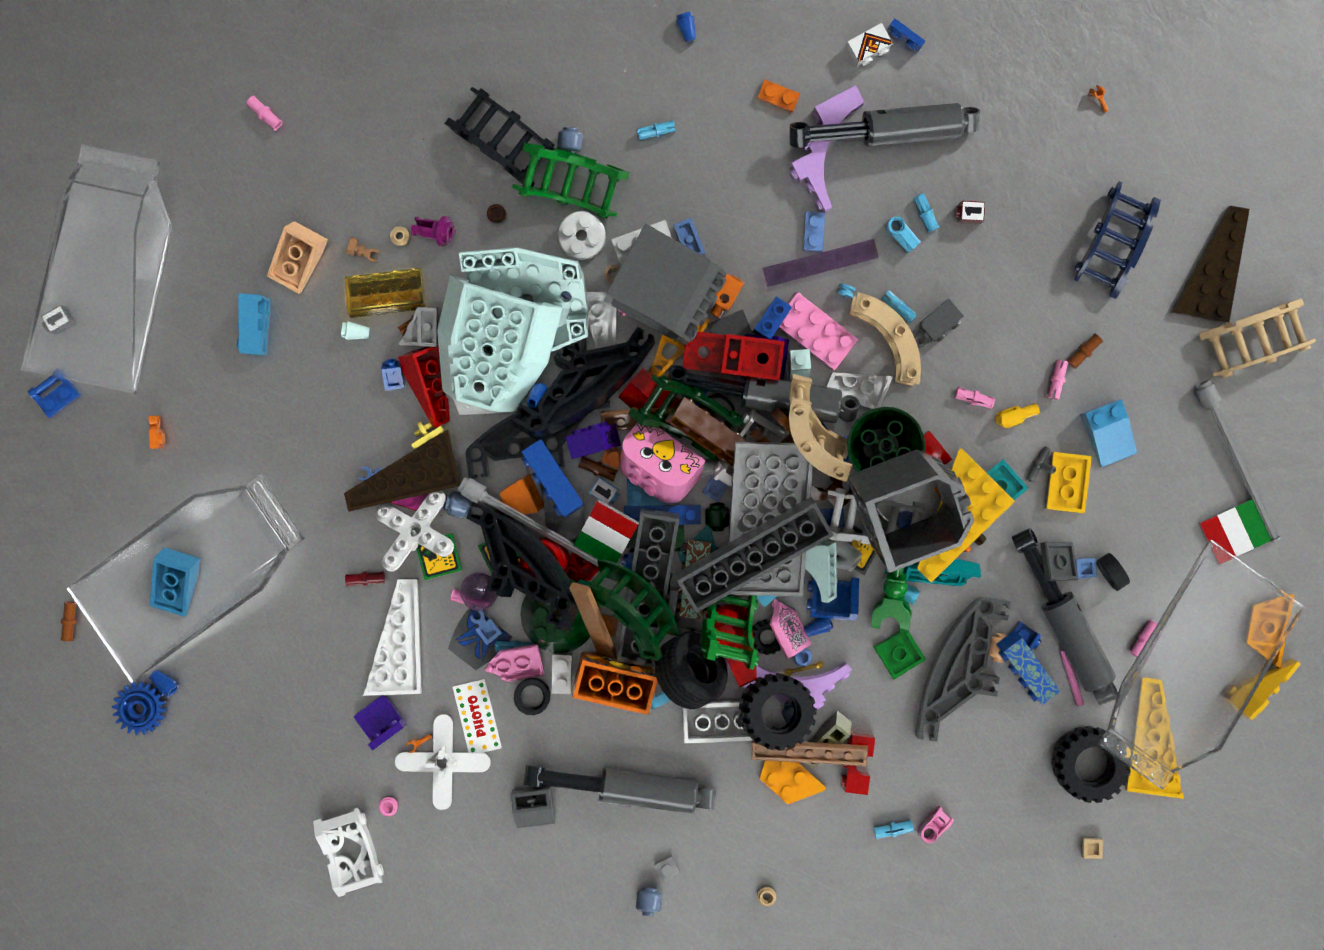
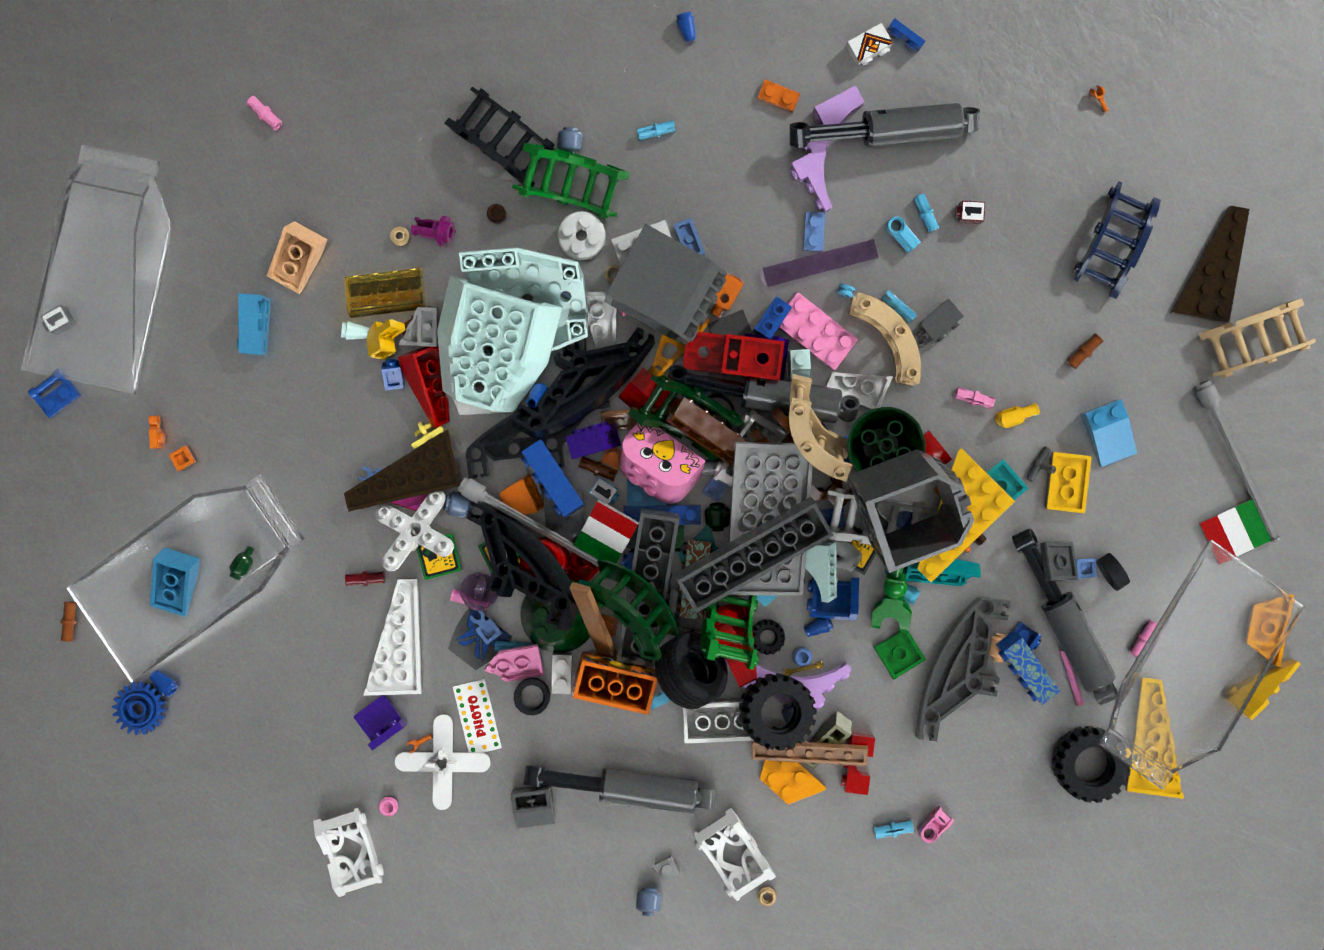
(182, 458): none -> orange plate
(241, 564): none -> dark green plant
(353, 248): medium nougat piece -> none
(381, 338): none -> yellow brick
(759, 864): none -> white fence
(788, 629): bright pink tile -> none
(1058, 379): bright pink pin -> none
(1092, 848): tan plate -> none

